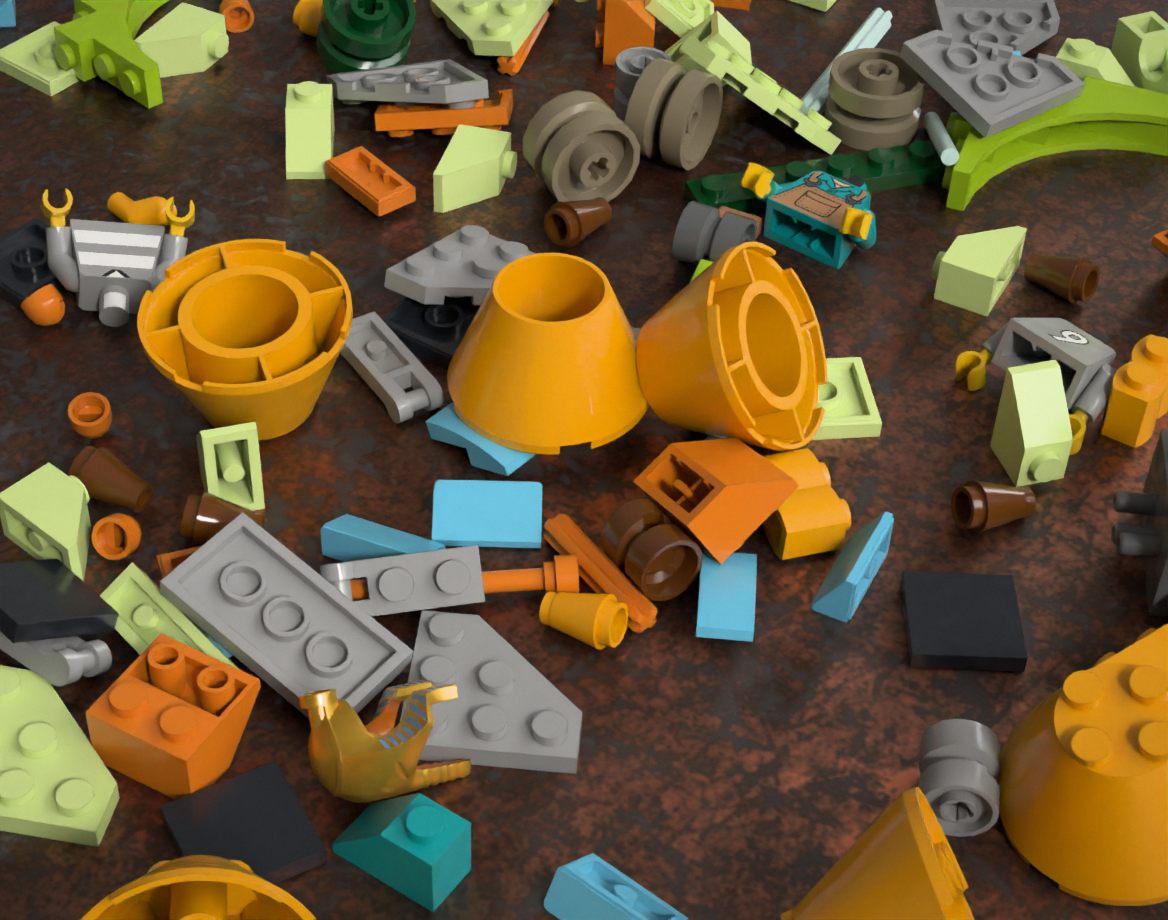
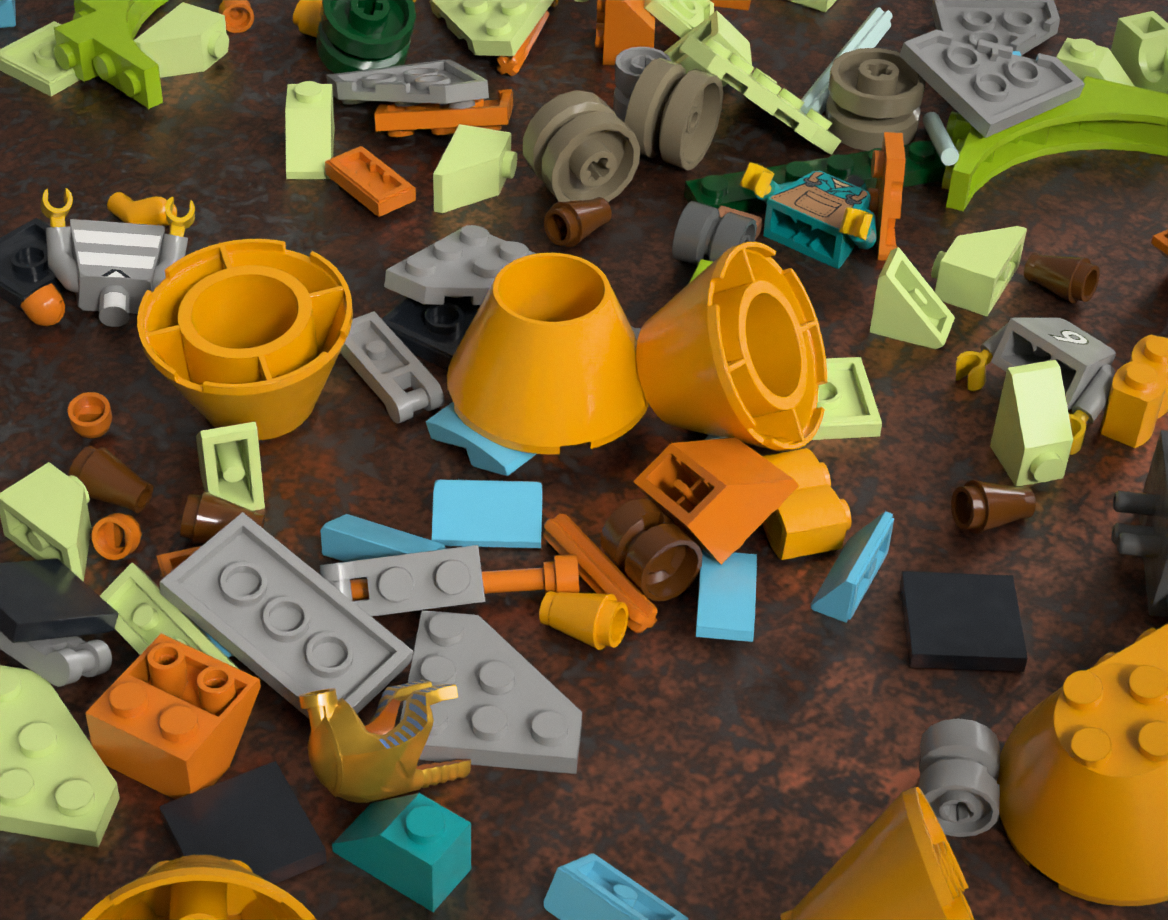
(886, 197): none -> orange wing
(908, 306): none -> yellowish green slope

